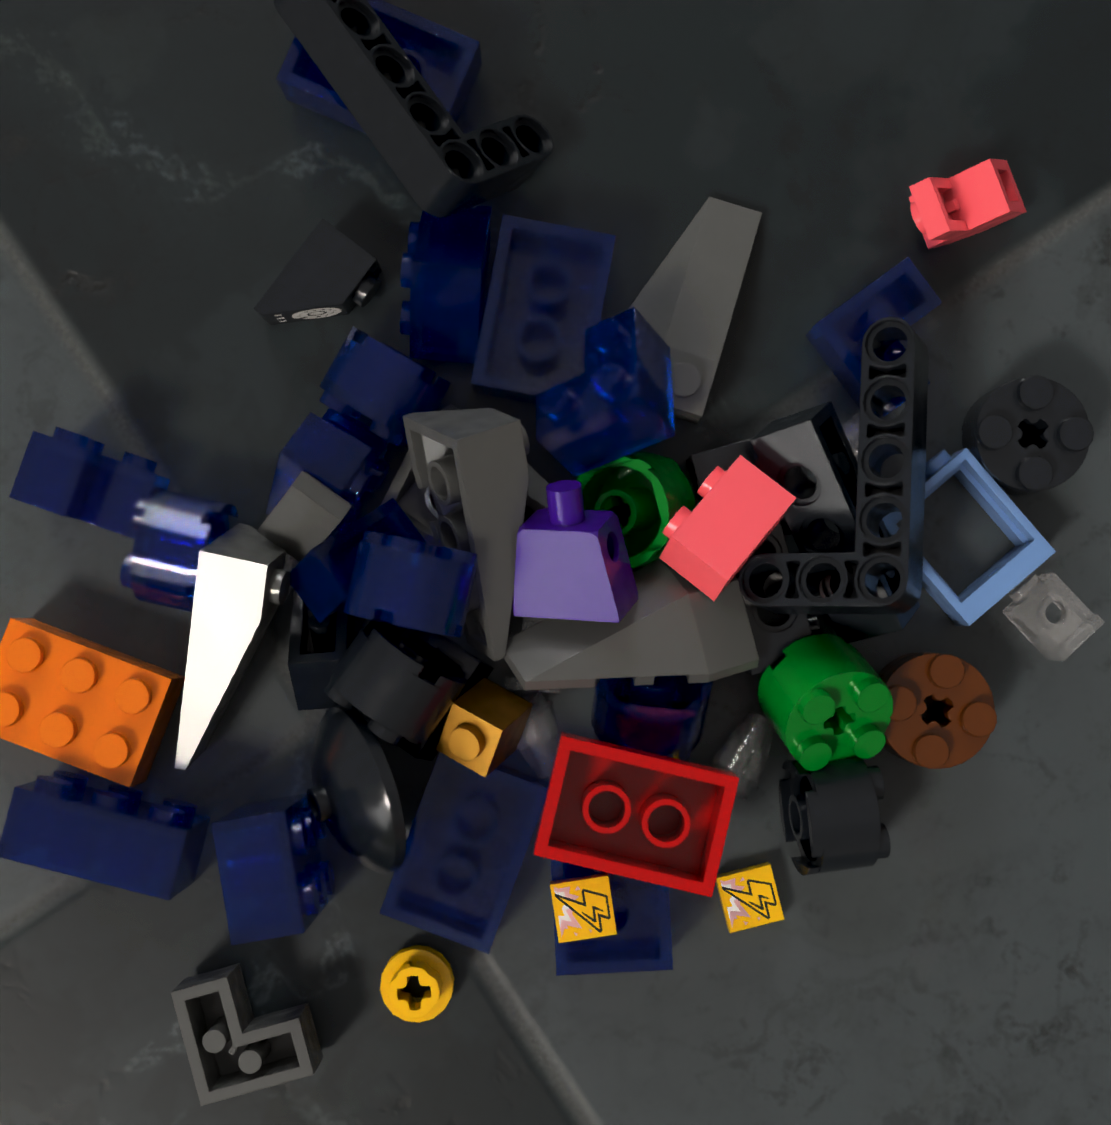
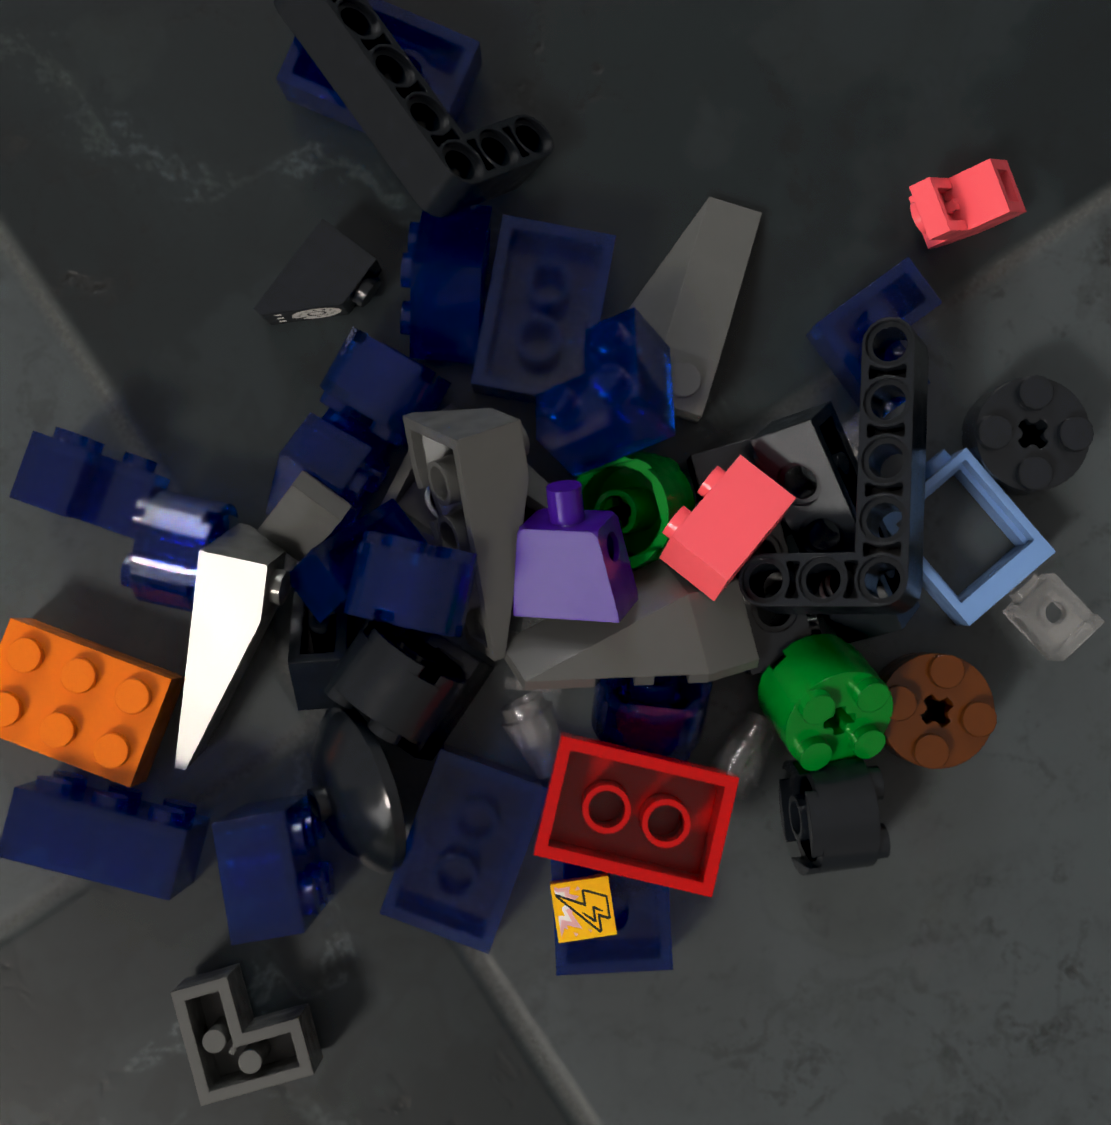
(431, 970): yellow piece -> none
(484, 727): pearl gold brick -> none
(749, 897): tile -> none

